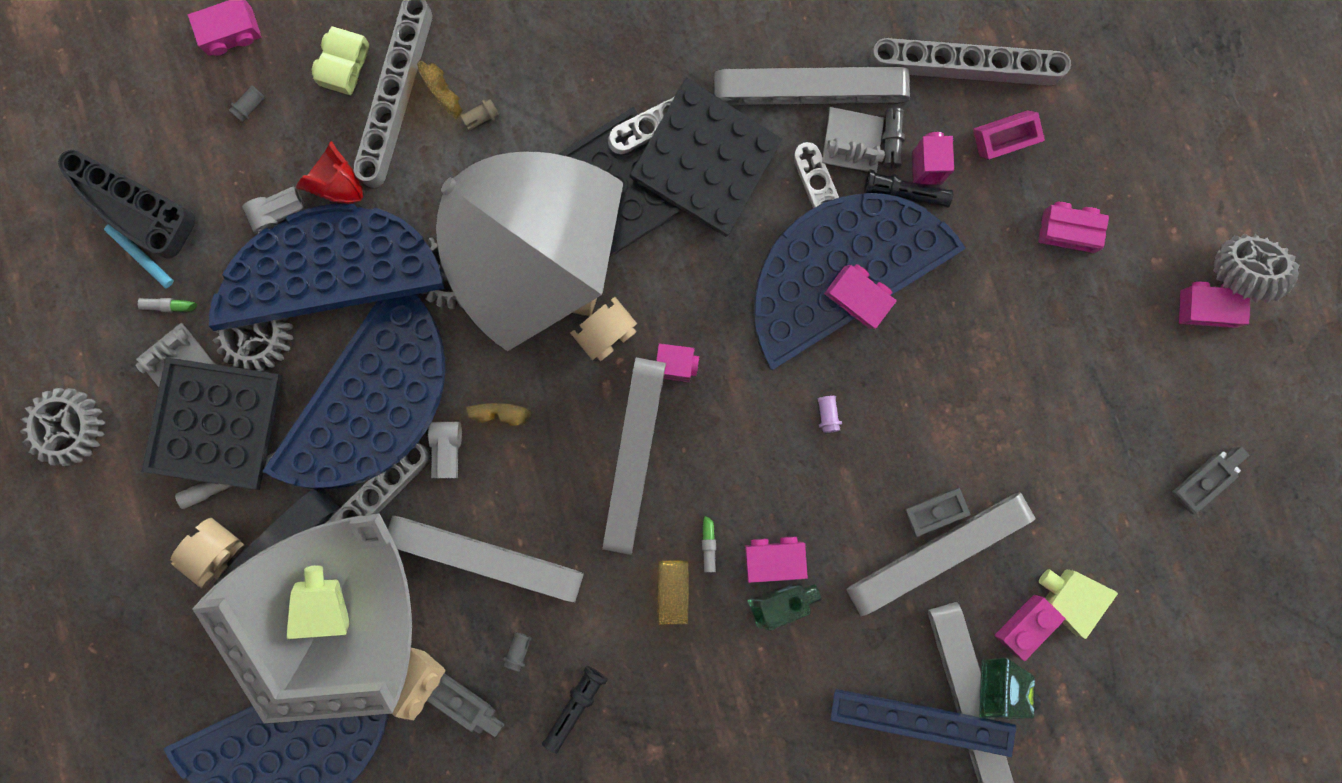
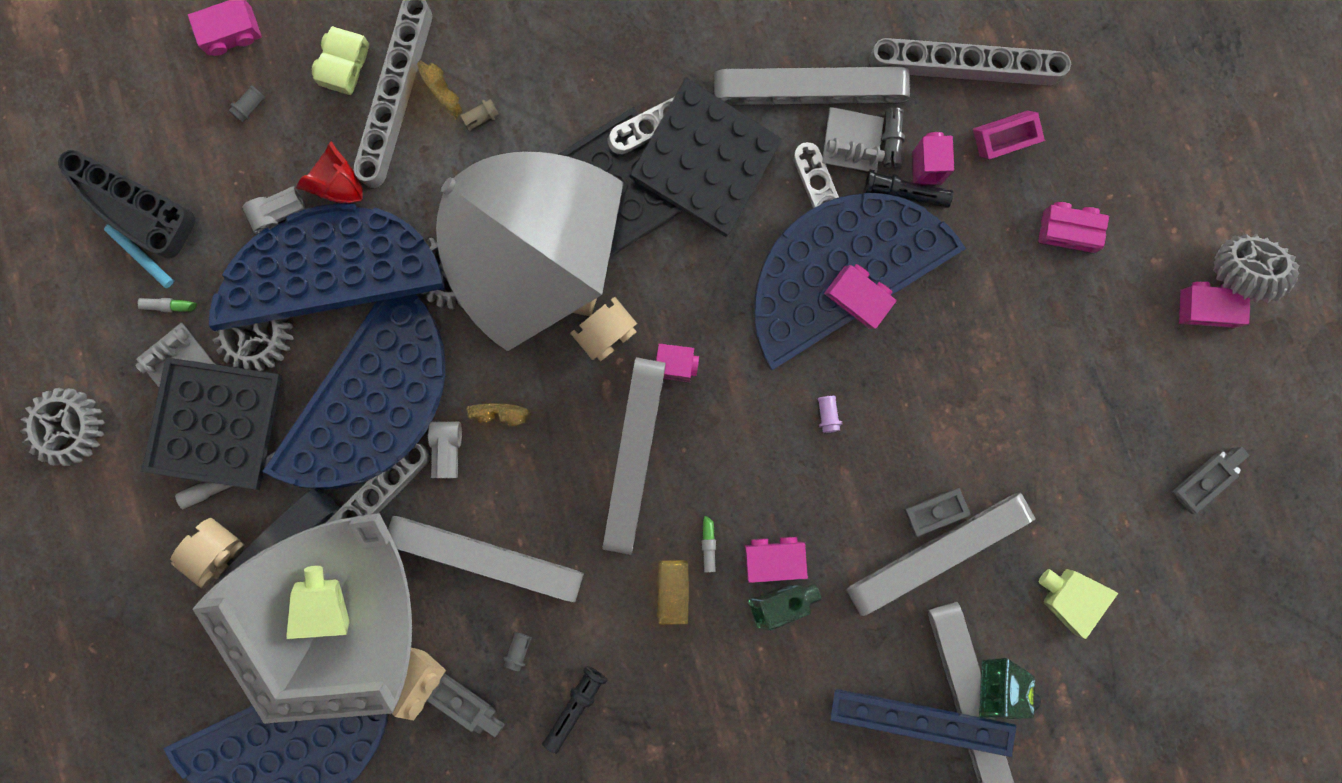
(1029, 627): dark pink piece -> none

